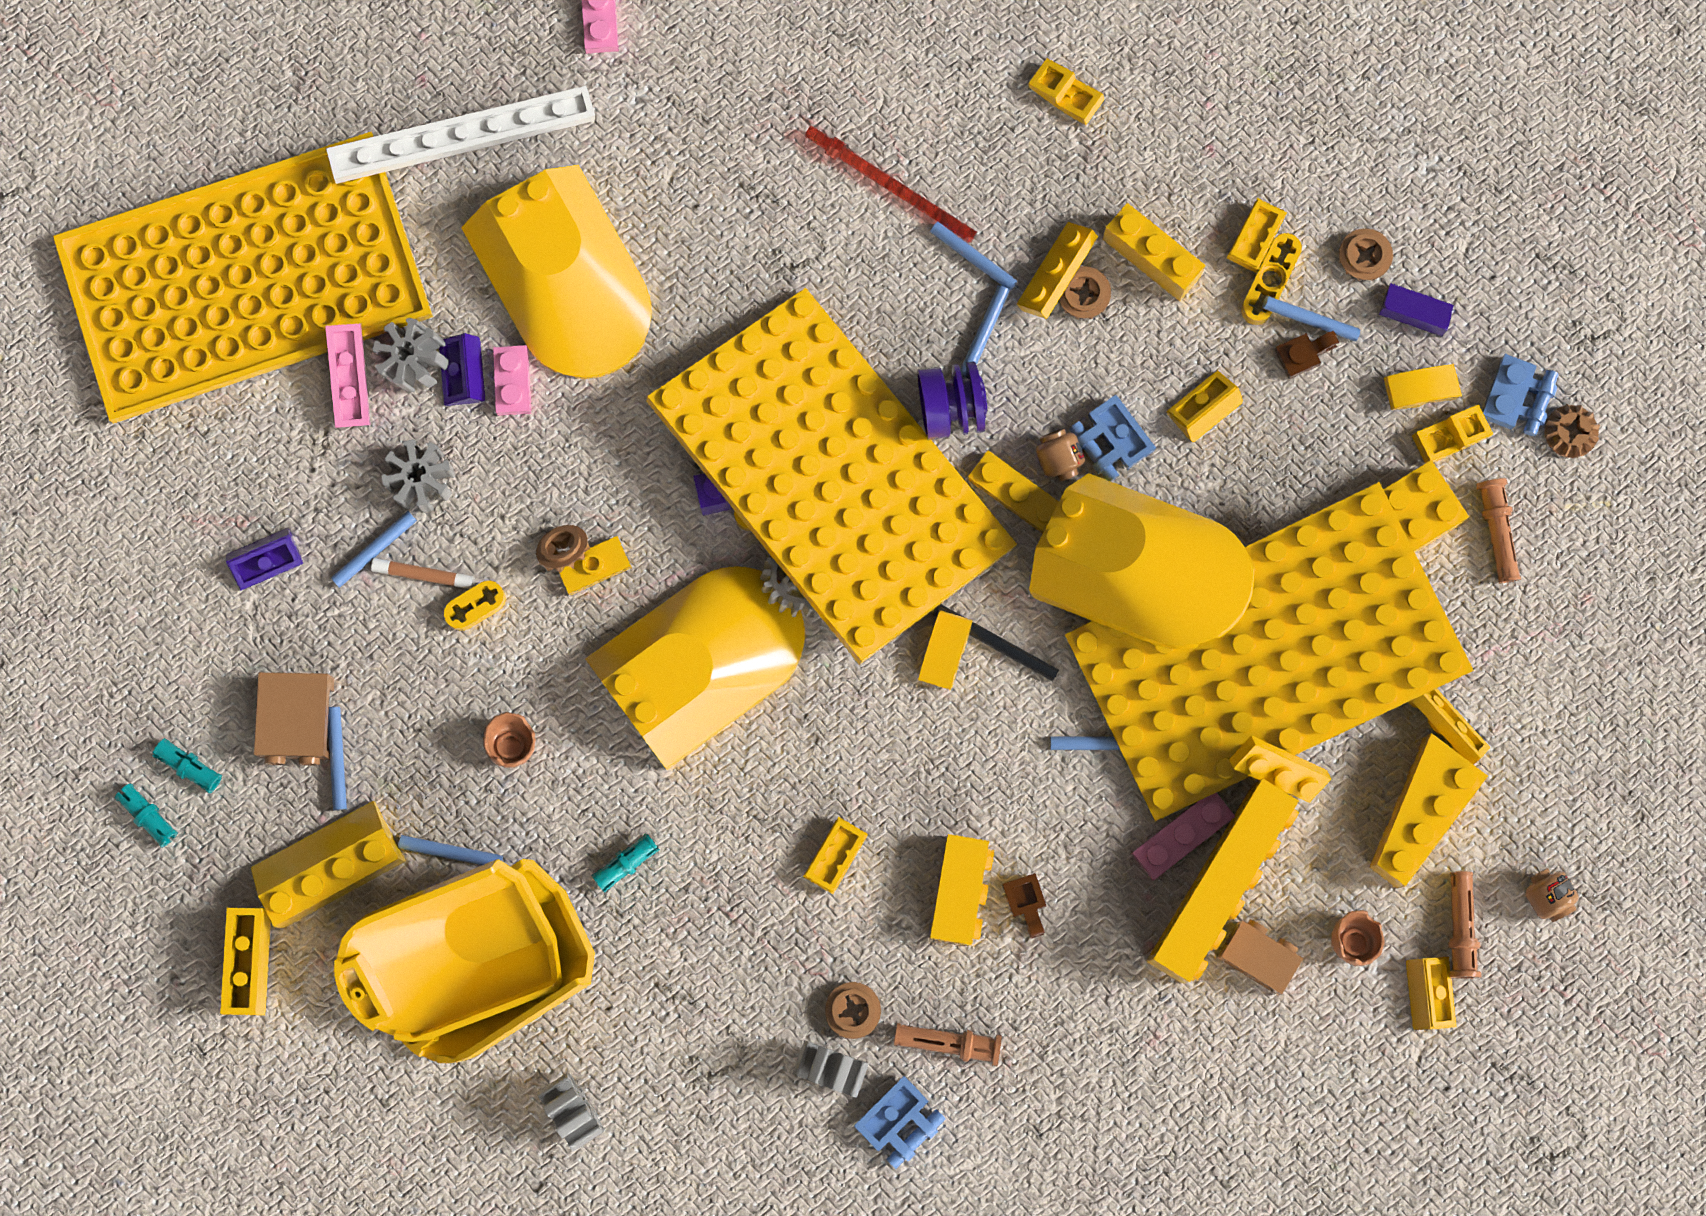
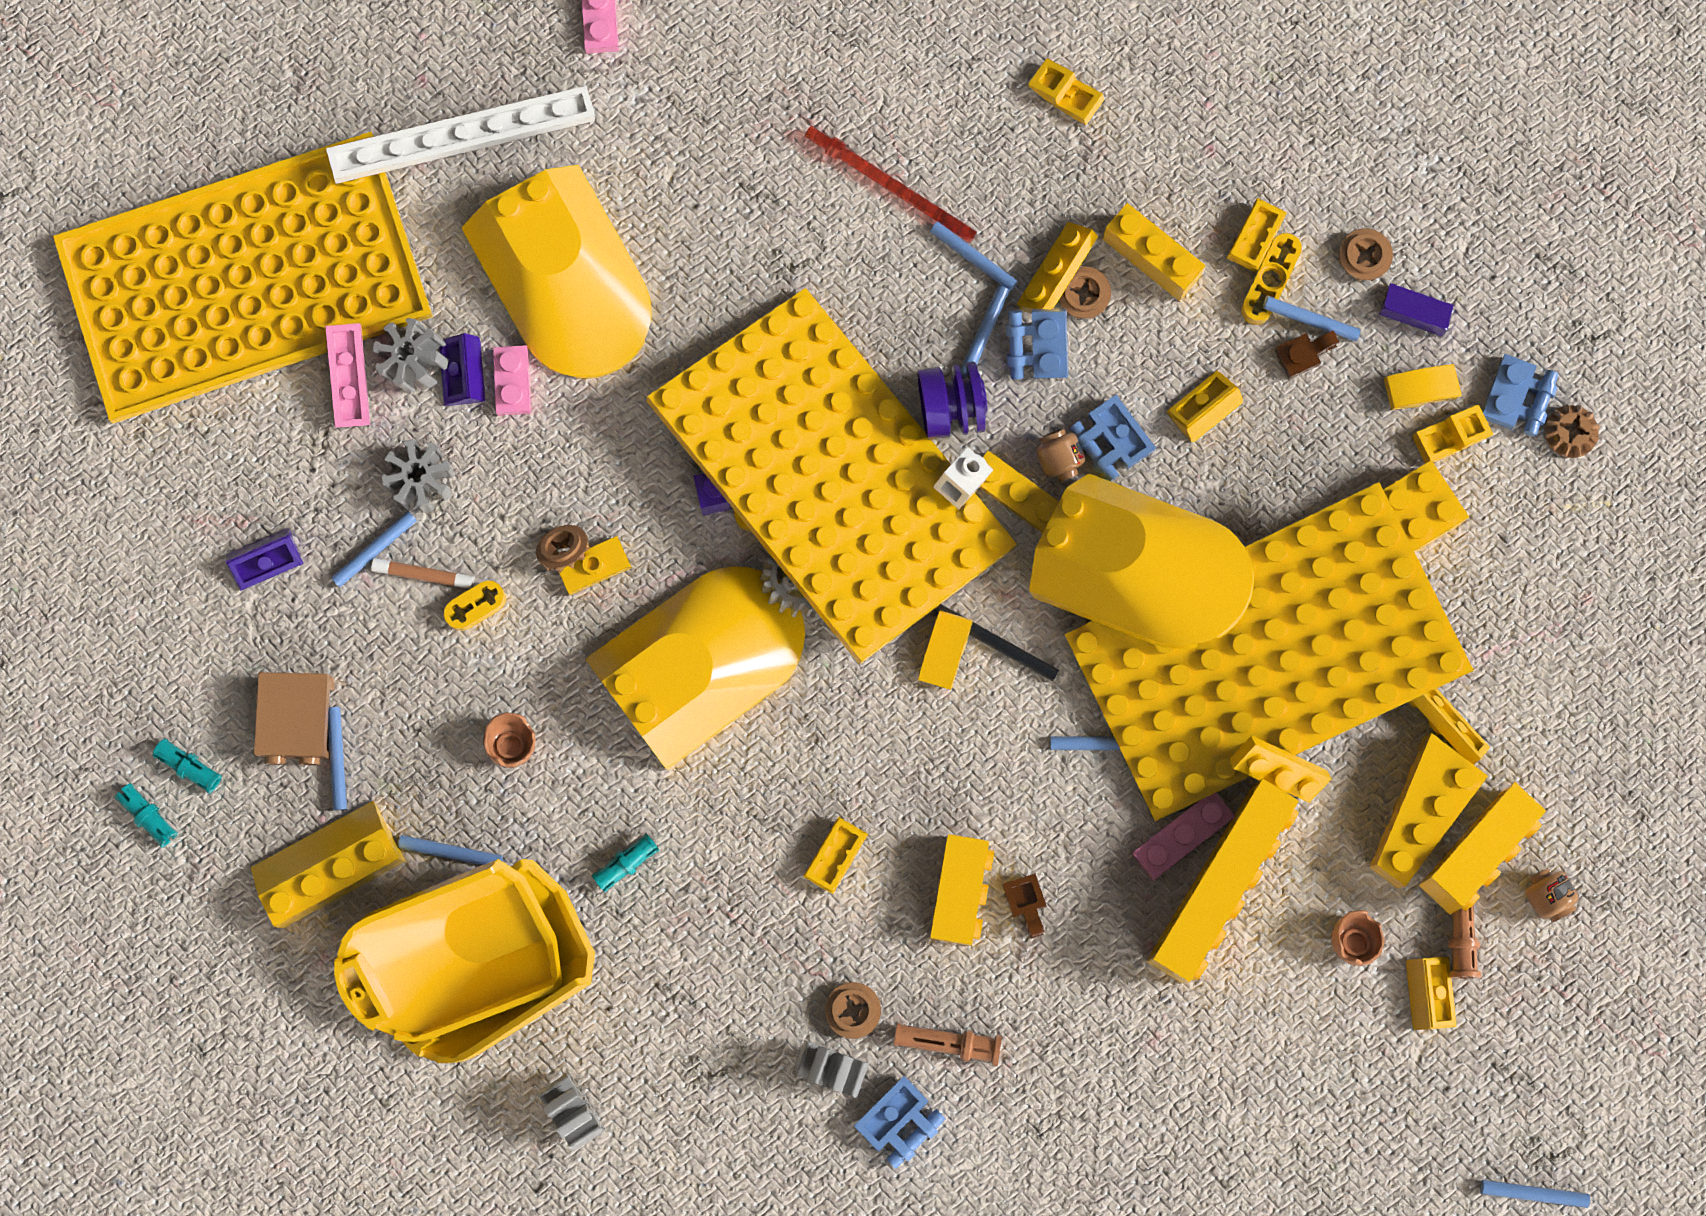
(245, 962): yellow brick -> none
(963, 478): none -> white brick
(1048, 339): none -> medium blue plate
(1260, 956): medium nougat brick -> none
(1483, 848): none -> yellow brick
(1497, 514): nougat pin -> none
(1535, 1193): none -> medium blue bar

